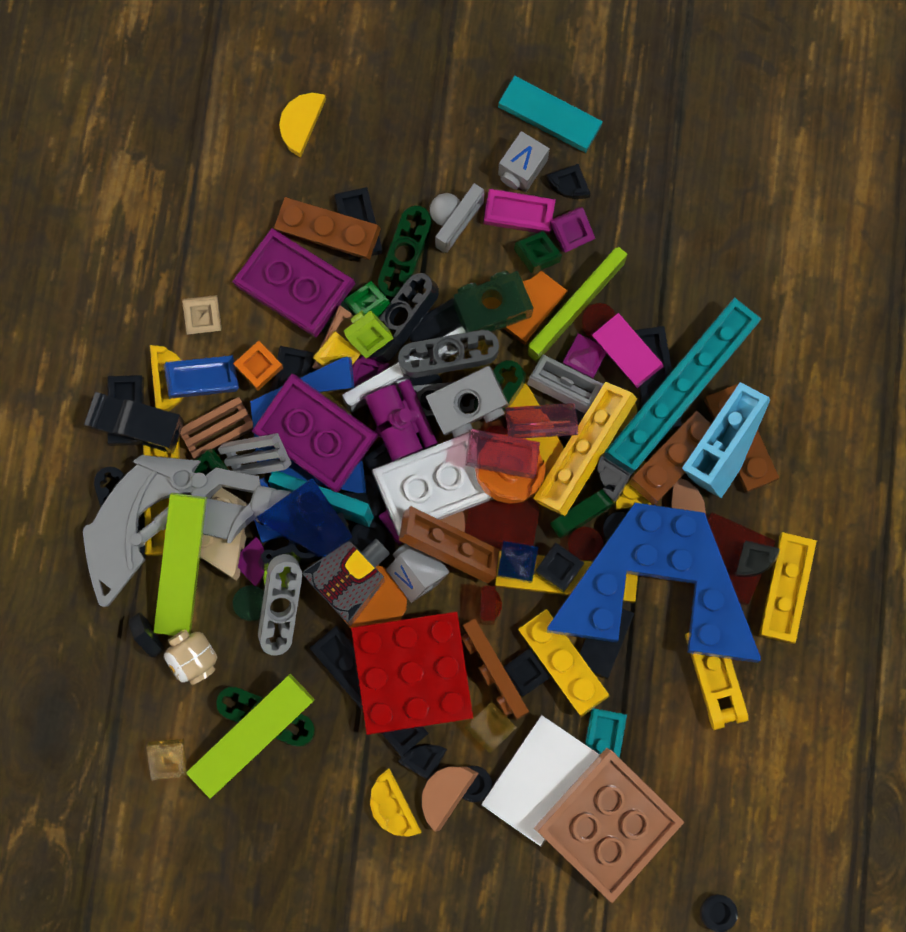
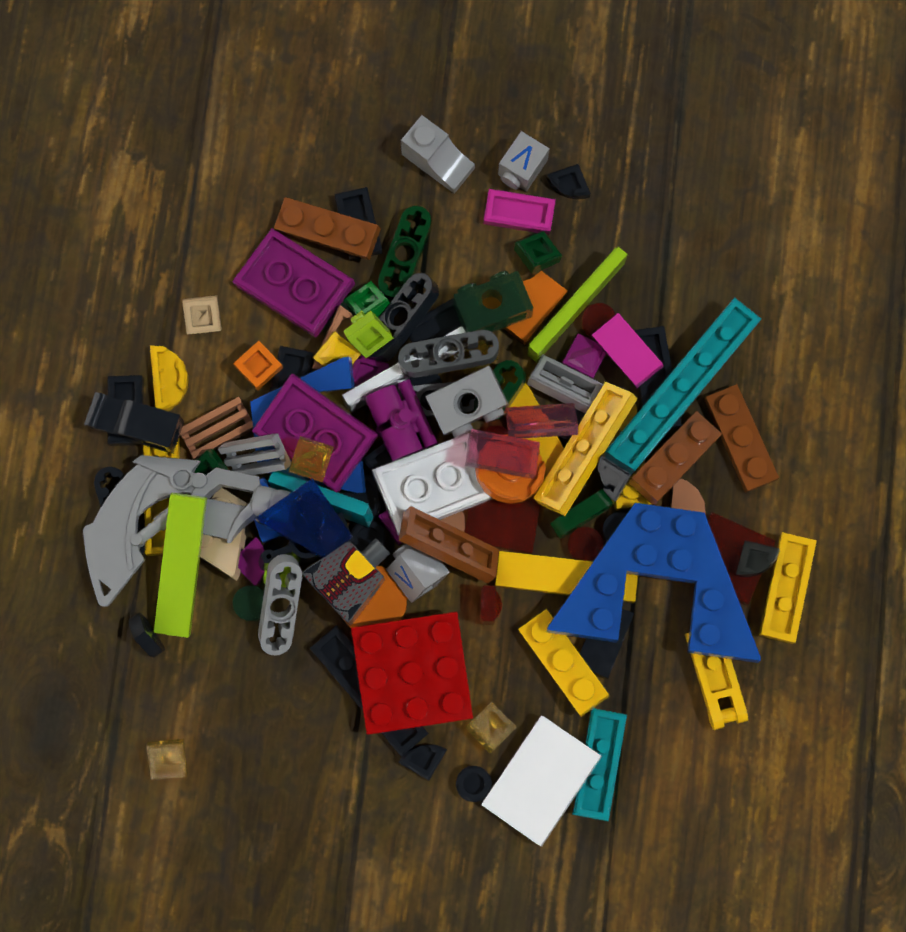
(190, 657): tan head -> none
(201, 377): blue tile -> none
(245, 697): dark green beam -> none
(250, 736): lime tile -> none
(299, 120): yellow tile -> none
(311, 459): none -> clear yellow tile
(391, 808): yellow tile -> none
(436, 154): none -> light grey arch
(444, 793): nougat tile -> none
(454, 215): light grey tile -> none
(493, 670): dark orange plate -> none
(517, 561): clear blue tile -> none
(527, 672): black tile -> none
(550, 114): teal tile -> none
(559, 567): black tile -> none
(572, 229): magenta tile -> none
(609, 825): nougat plate -> none
(718, 913): black tile -> none
(727, 441): medium azure slope -> none

